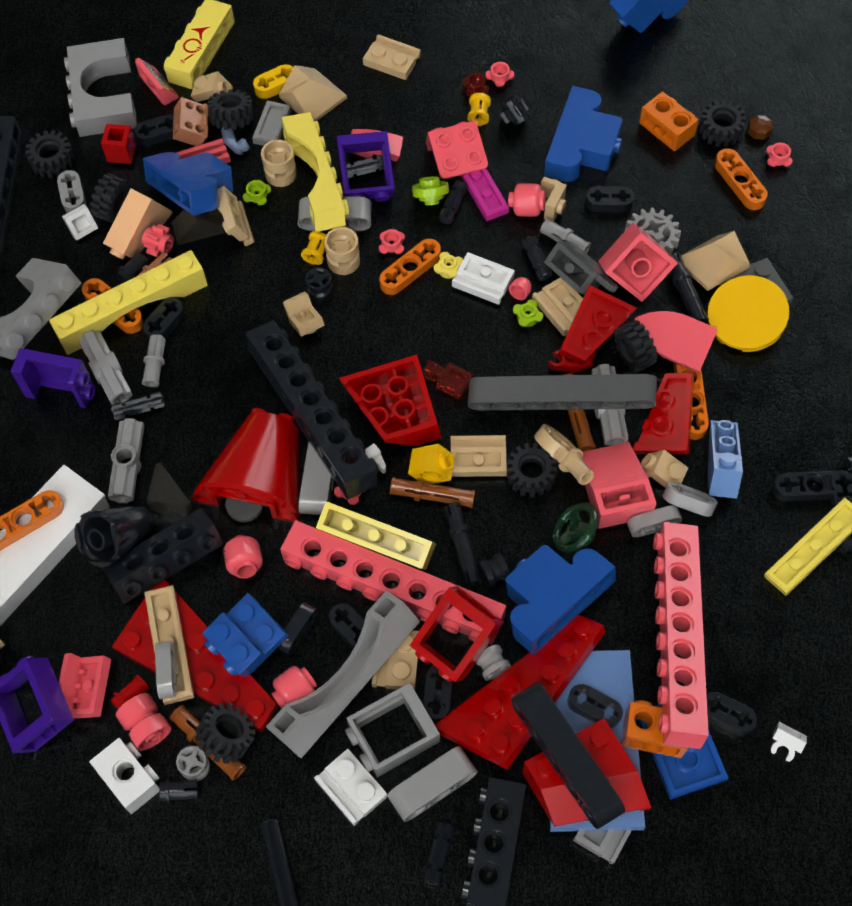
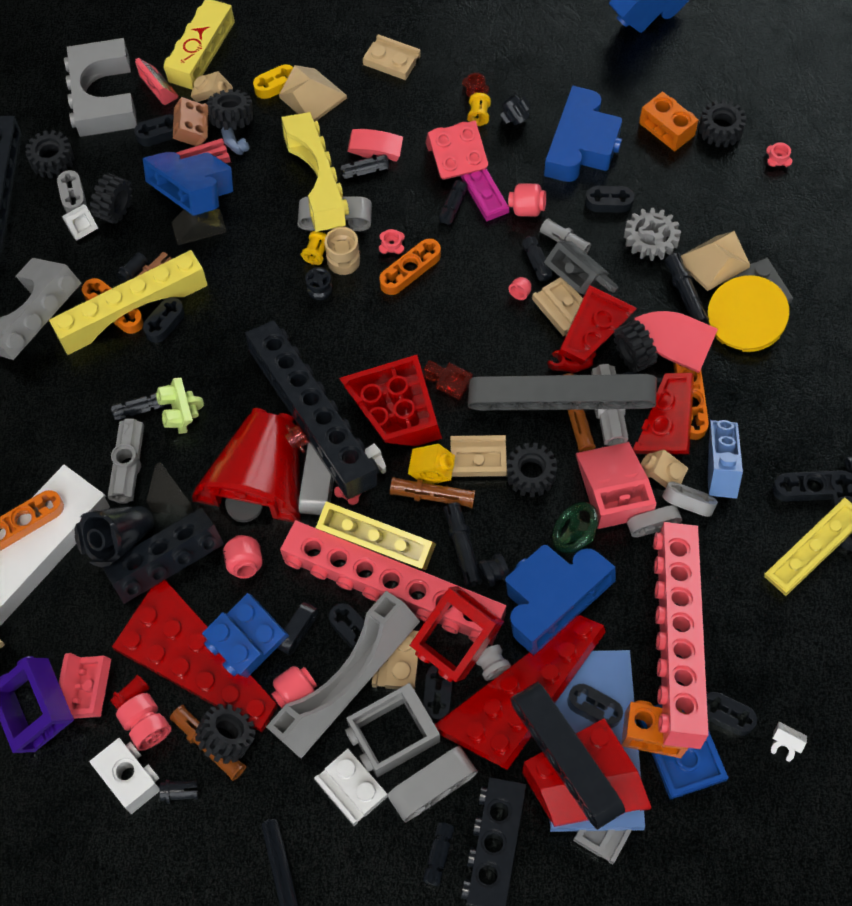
(40, 369): dark purple panel -> none
(105, 367): light grey piece -> none
(118, 143): red brick -> none
(131, 221): light nougat slope -> none
(154, 361): light grey axle -> none
(157, 240): coral gear -> none
(165, 670): light grey beam -> none
(166, 627): tan tile -> none
(184, 405): none -> yellowish green hips
(188, 759): light grey wheel -> none
(234, 216): tan plate -> none
(254, 187): lime plate -> none
(270, 123): light grey tile -> none
(279, 163): tan wheel -> none
(296, 437): none -> clear red plate
(303, 314): tan bracket -> none
(363, 143): dark purple window -> none
(430, 190): lime plate -> none
(447, 271): light yellow plate -> none
(483, 278): white plate -> none
(500, 73): coral plate -> none
(531, 319): lime plate -> none
(556, 197): tan bracket -> none
(565, 453): tan pin -> none
(637, 262): coral slope -> none
(742, 190): orange beam -> none
(760, 127): reddish brown tile -> none

